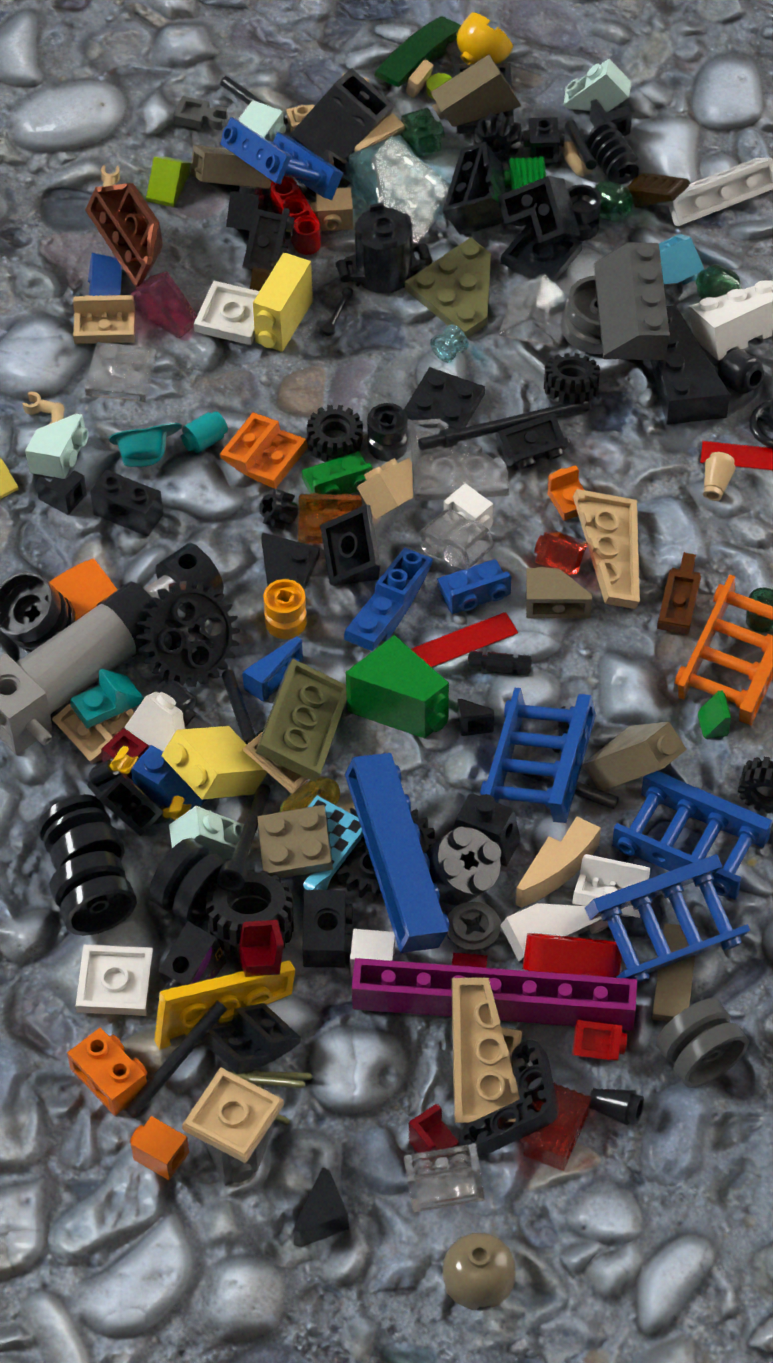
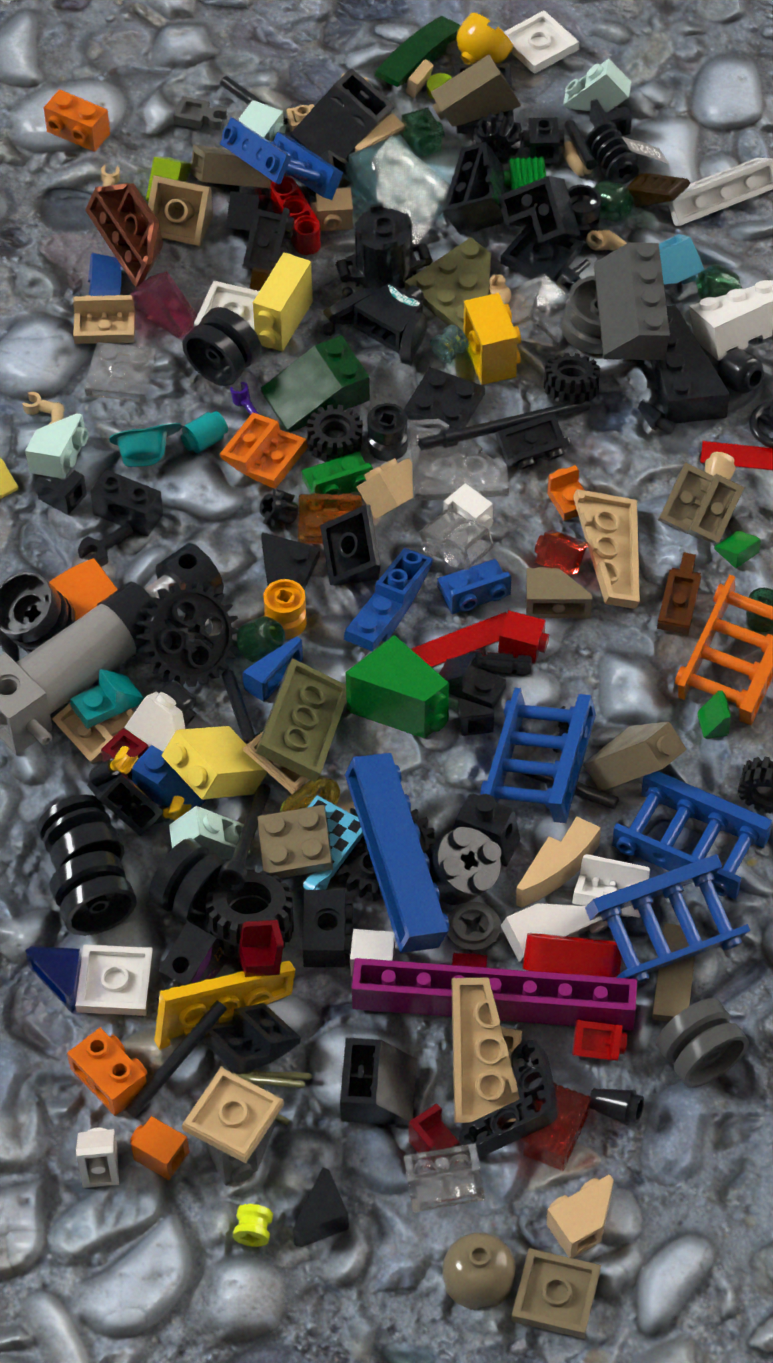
(58, 971): none -> clear blue slope
(77, 120): none -> orange brick
(97, 1157): none -> white slope
(102, 546): none -> black bar
(181, 209): none -> tan slope
(221, 346): none -> black wheel
(242, 398): none -> dark purple hand
(253, 1225): none -> neon yellow wheel
(260, 638): none -> clear green head
(318, 378): none -> dark green slope
(377, 1083): none -> black slope
(385, 315): none -> black torso
(471, 682): none -> black slope
(491, 338): none -> yellow brick
(497, 285): none -> tan arm
(523, 635): none -> red brick
(541, 42): none -> white plate
(556, 1293): none -> dark tan plate
(571, 276): none -> black hand
(581, 1218): none -> tan slope
(604, 240): none -> tan arm
(645, 149): none -> light grey sticker
(655, 417): none -> black bar
(701, 503): none -> dark tan slope
(738, 548): none -> green slope

